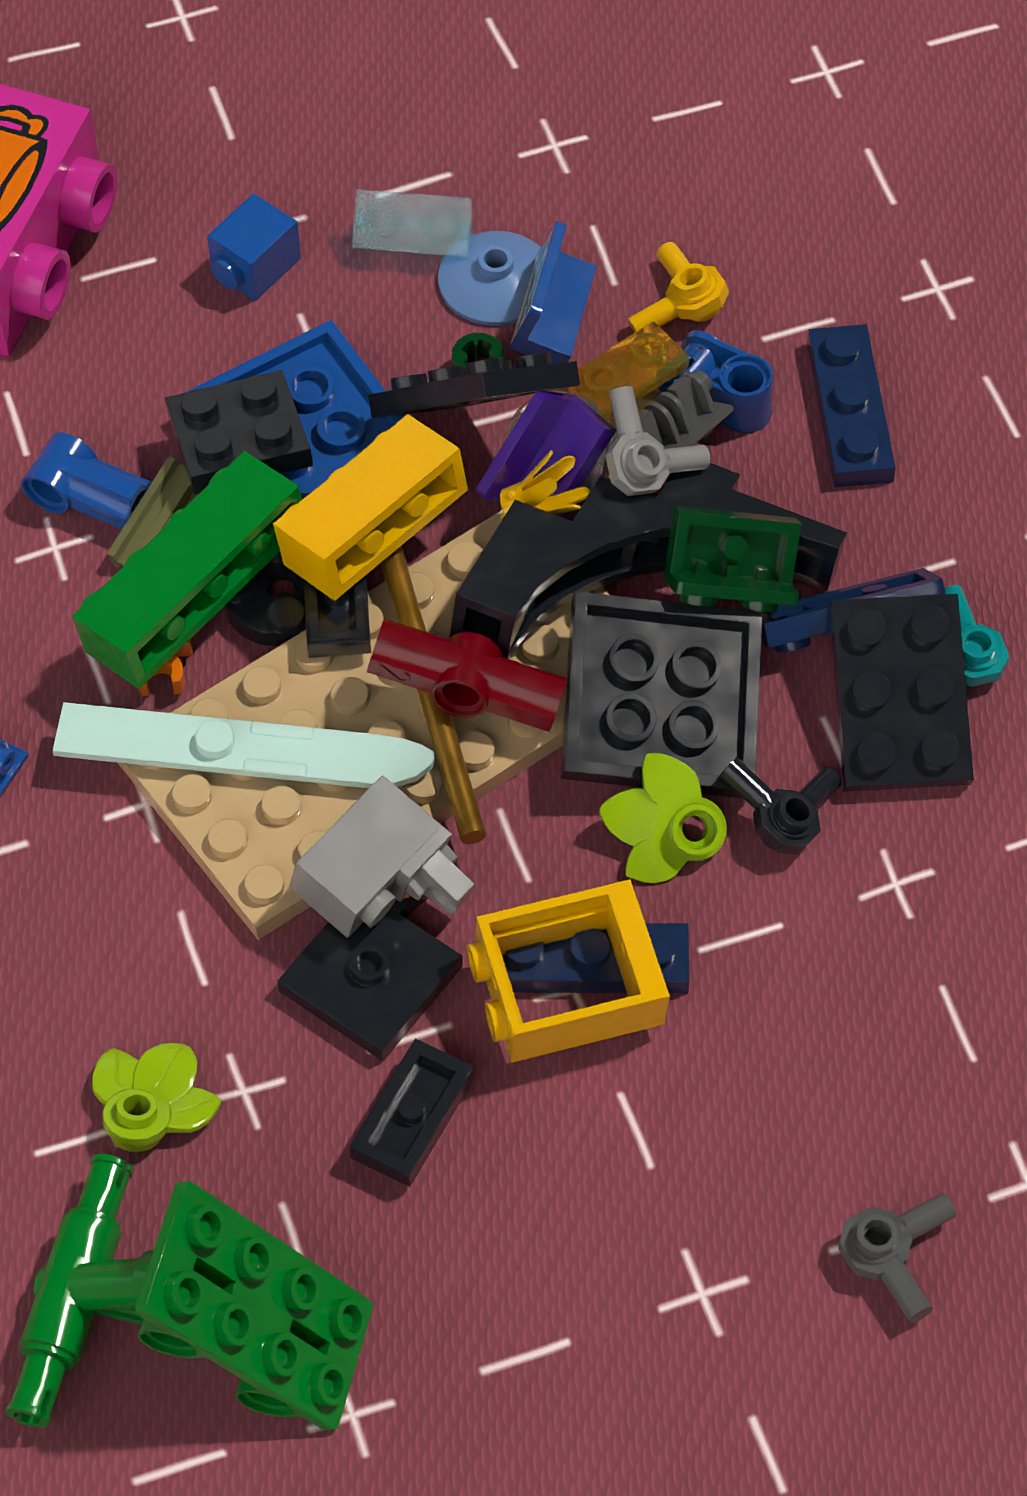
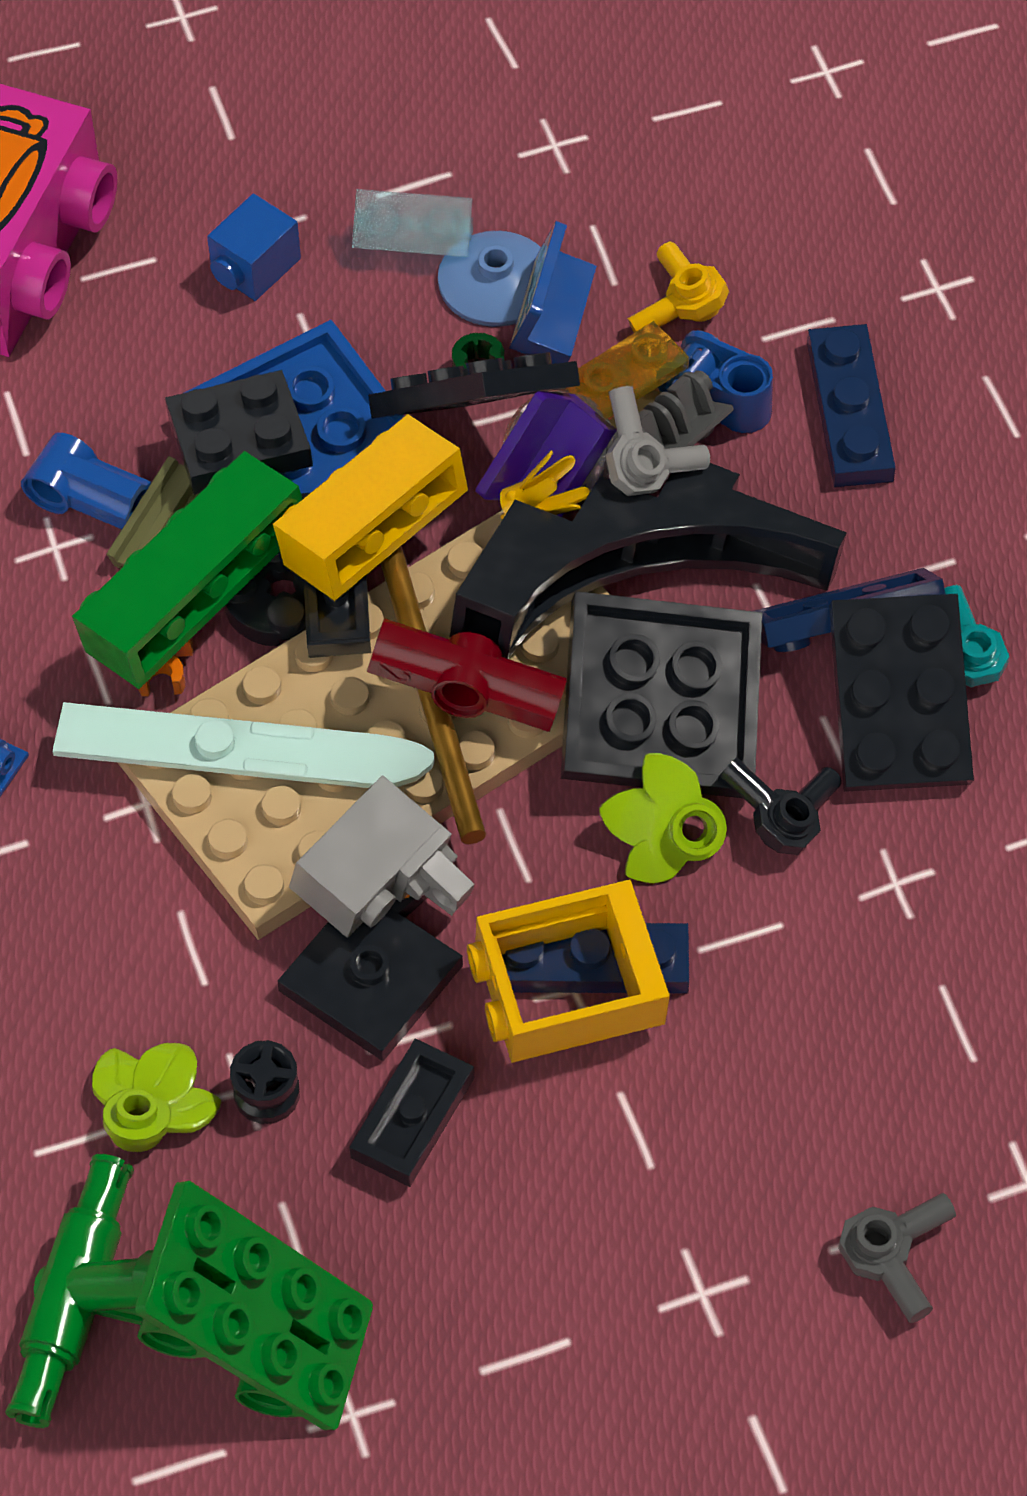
(257, 1068): none -> black wheel
(732, 558): dark green bracket -> none

